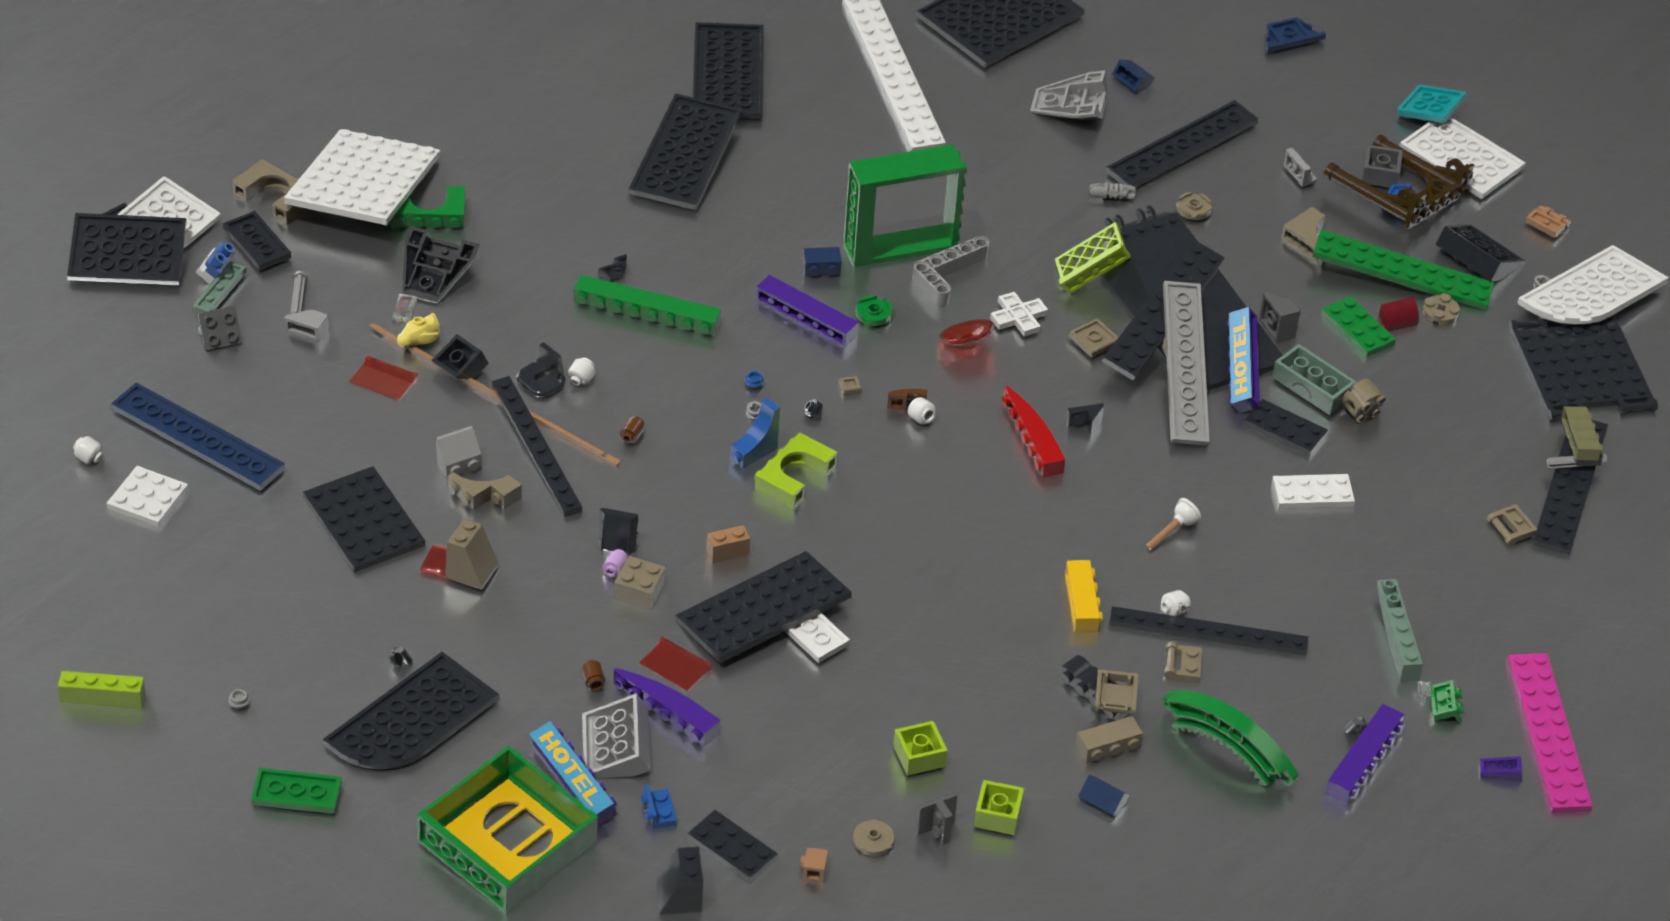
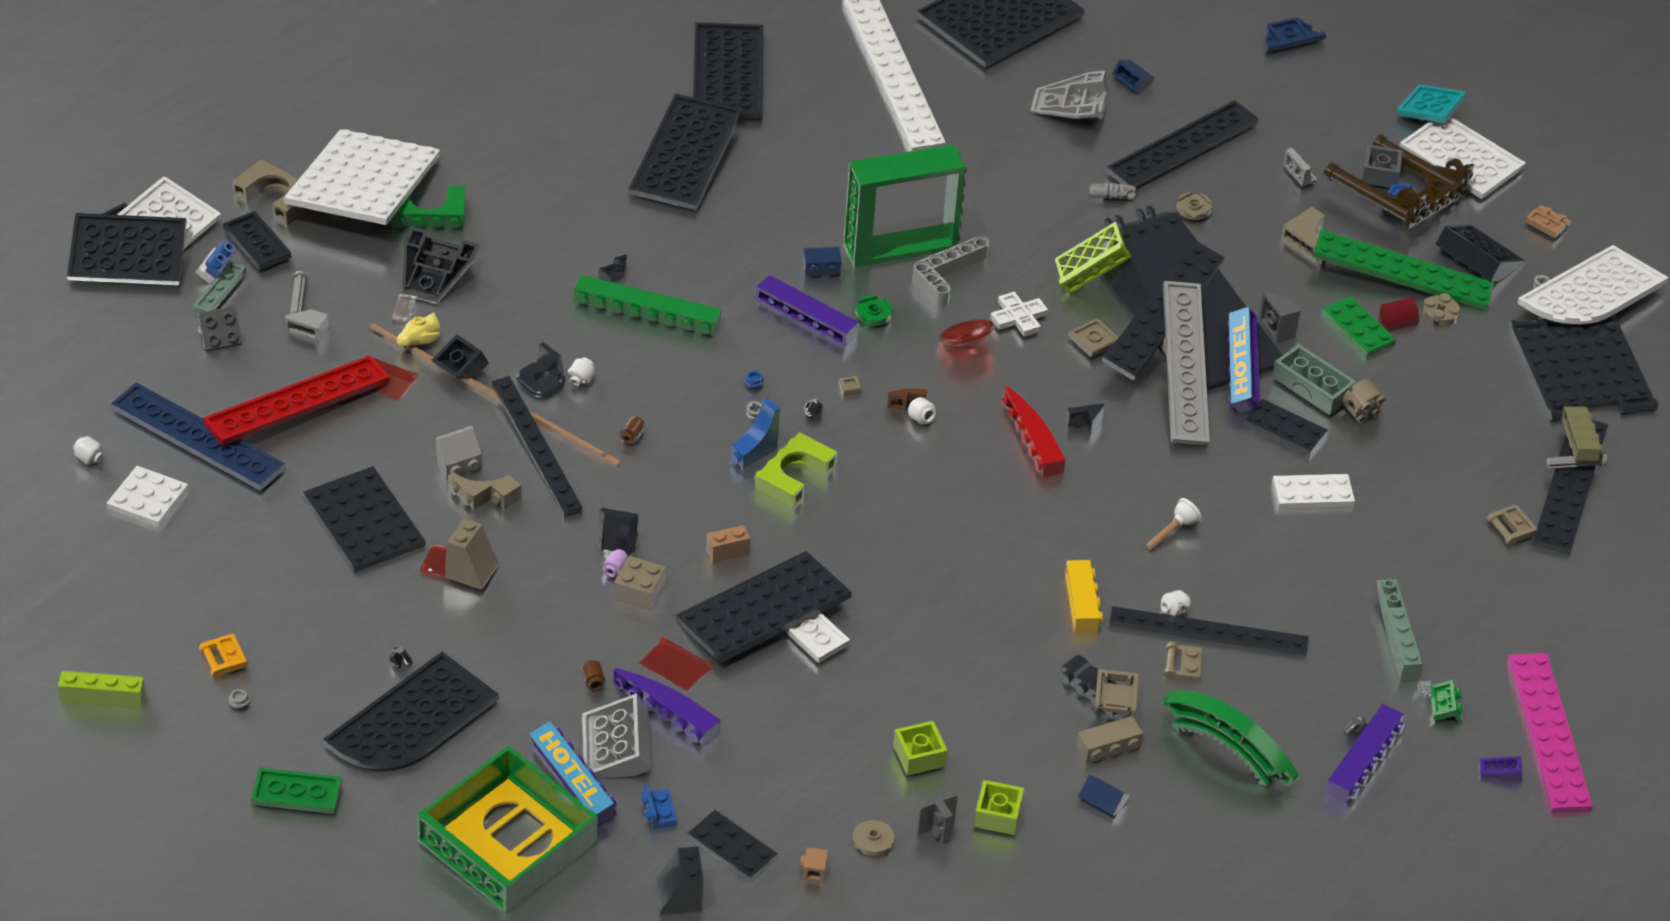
(229, 652): none -> light orange plate
(296, 400): none -> red plate

